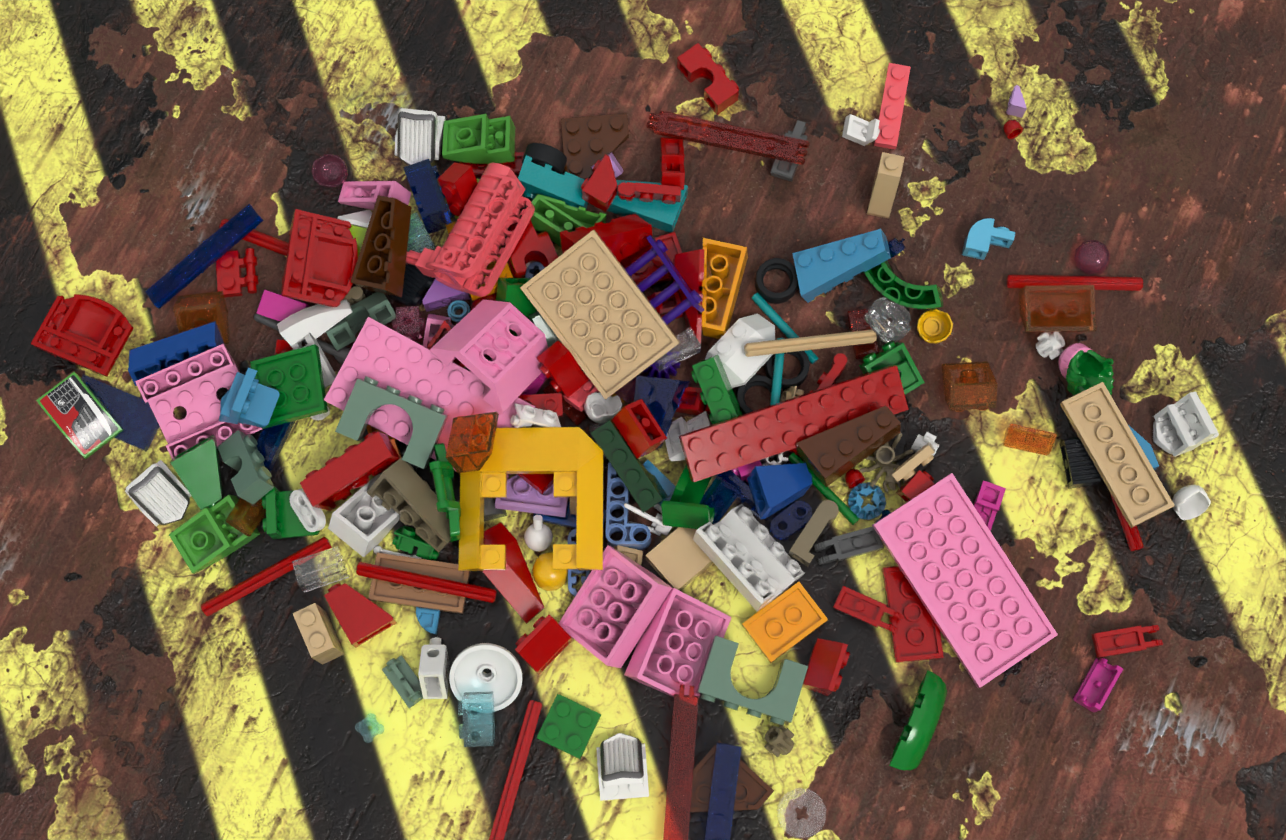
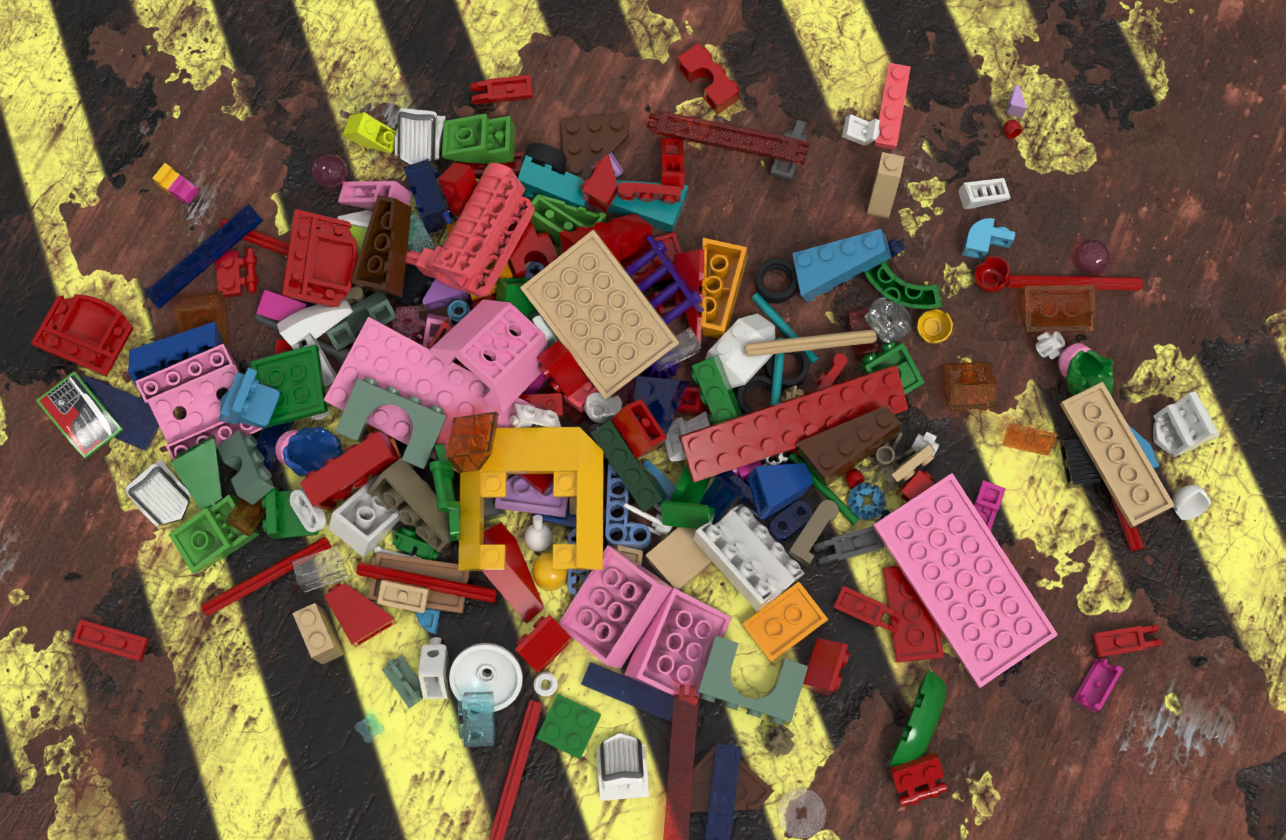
(110, 640): none -> red tile
(175, 184): none -> leg
(307, 449): none -> blue hair
(369, 133): none -> neon yellow slope
(403, 596): none -> tan plate
(502, 89): none -> red hinge
(553, 684): none -> white plate
(629, 691): none -> clear blue plate
(917, 773): none -> red plate
(971, 199): none -> white slope
(992, 274): none -> red hair

